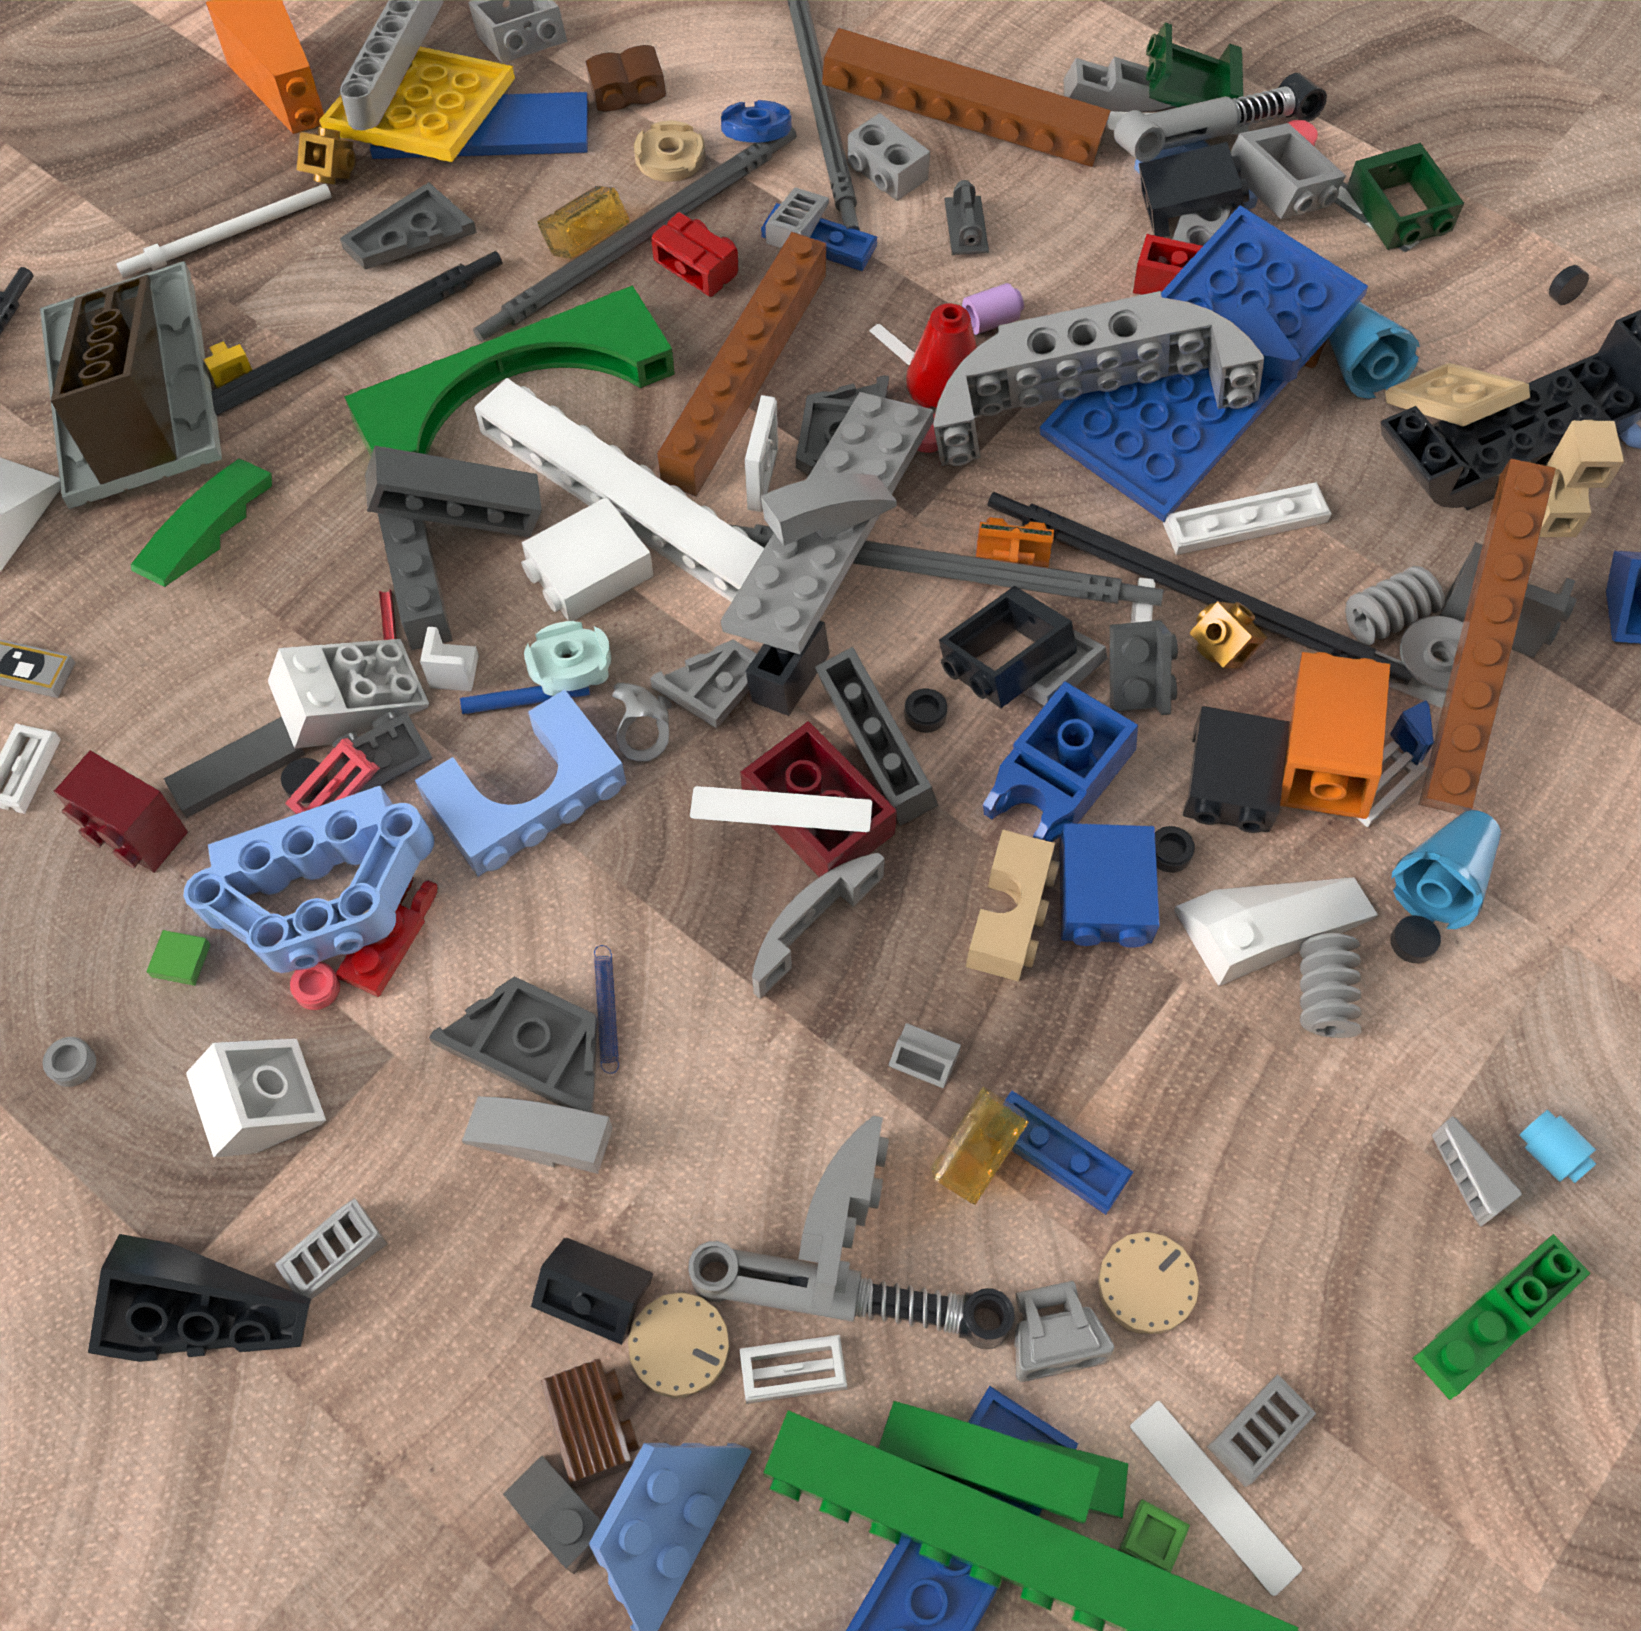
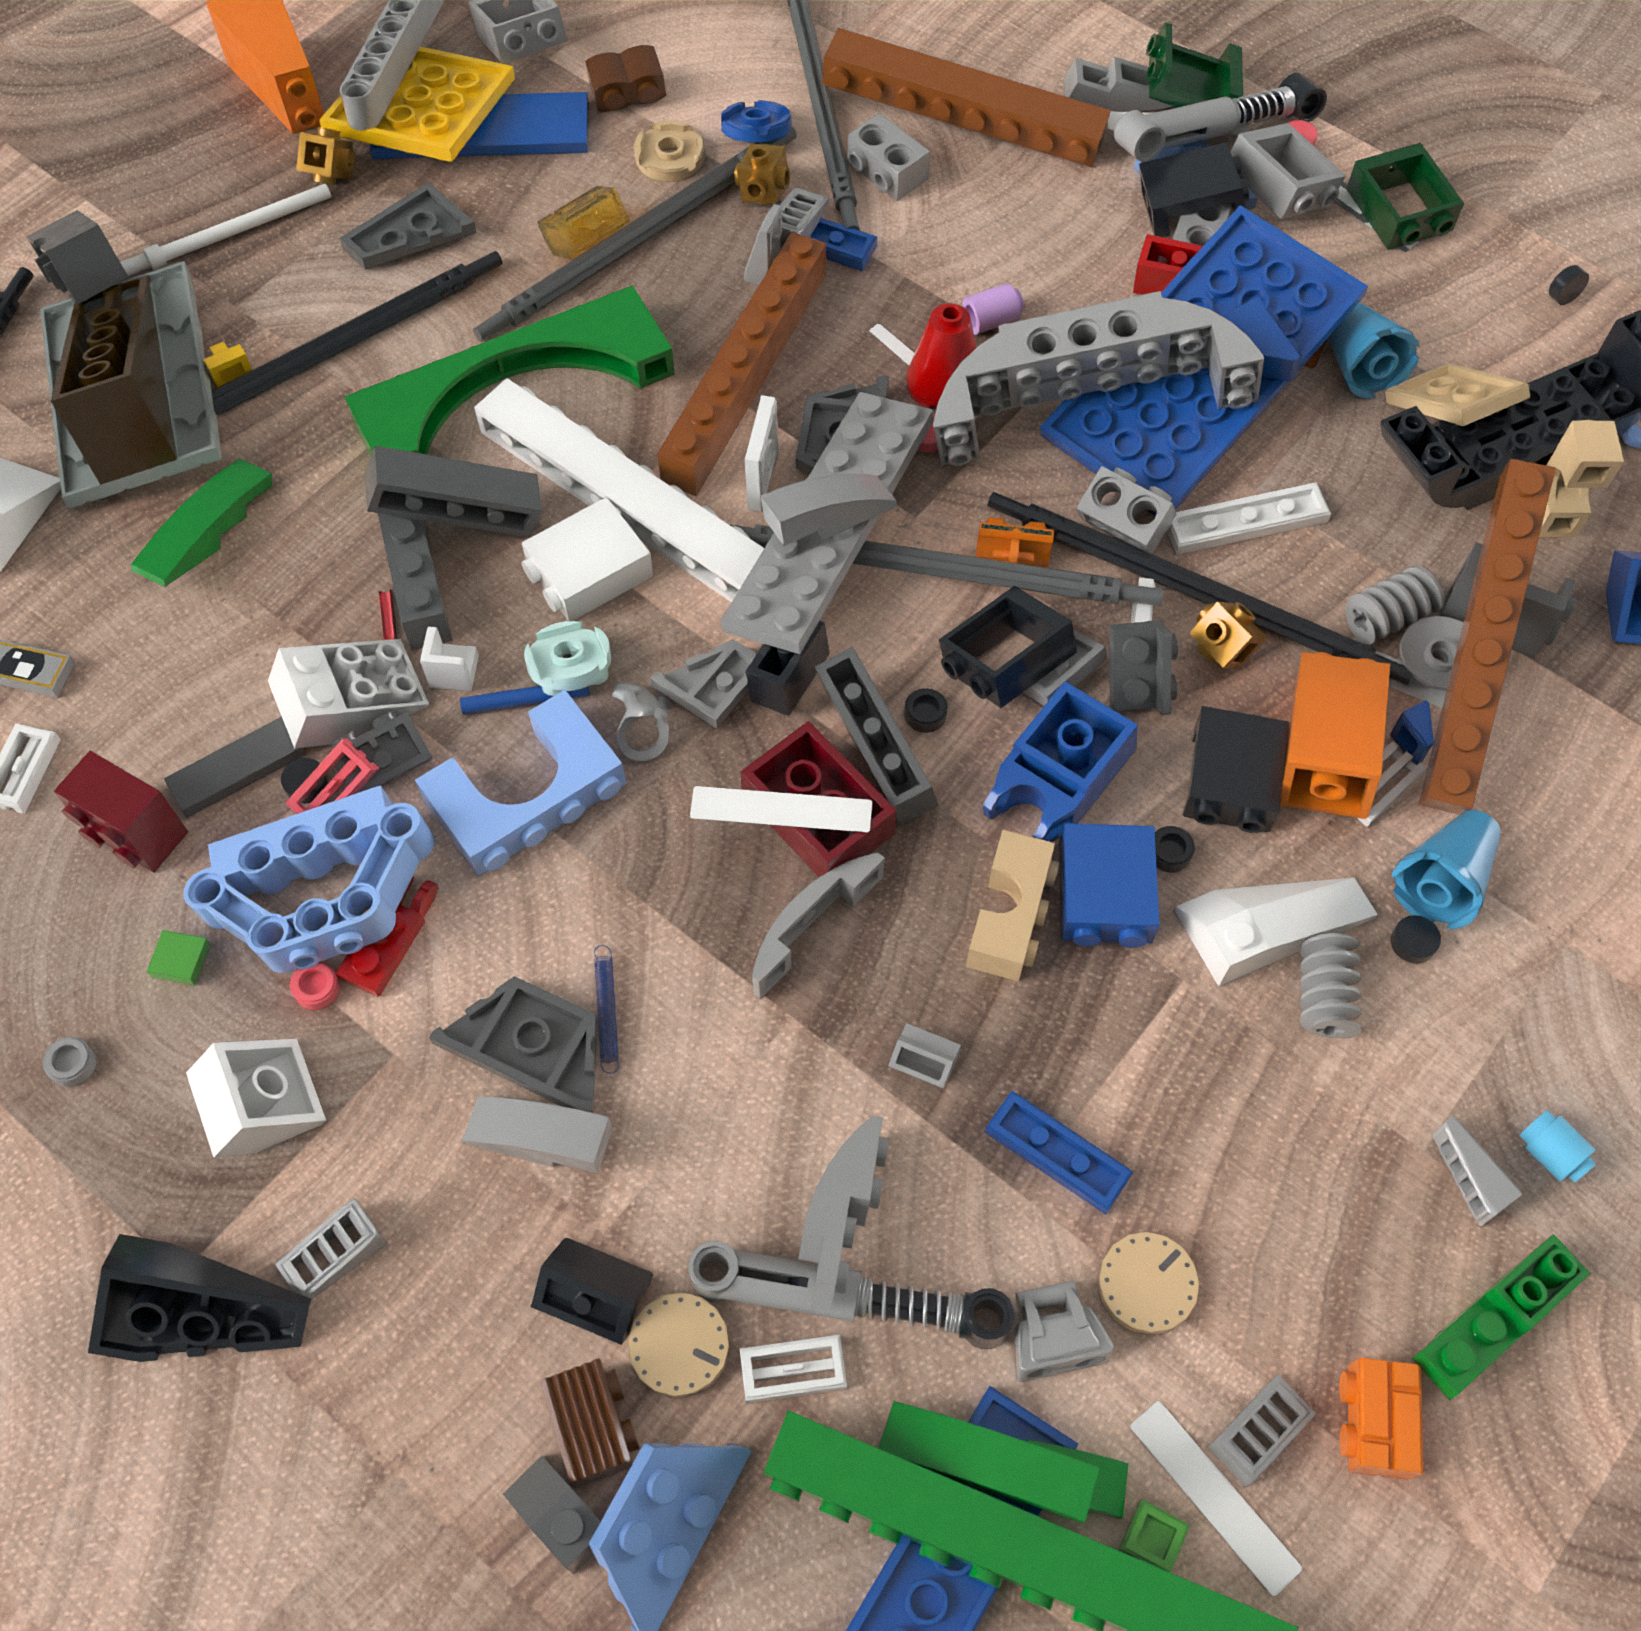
(76, 257): none -> dark grey piece
(695, 254): red brick -> none
(763, 174): none -> pearl gold brick
(766, 246): none -> light grey slope
(966, 220): dark grey hinge -> none
(979, 1145): clear yellow brick -> none
(1120, 518): none -> light grey brick
(1383, 1418): none -> orange brick

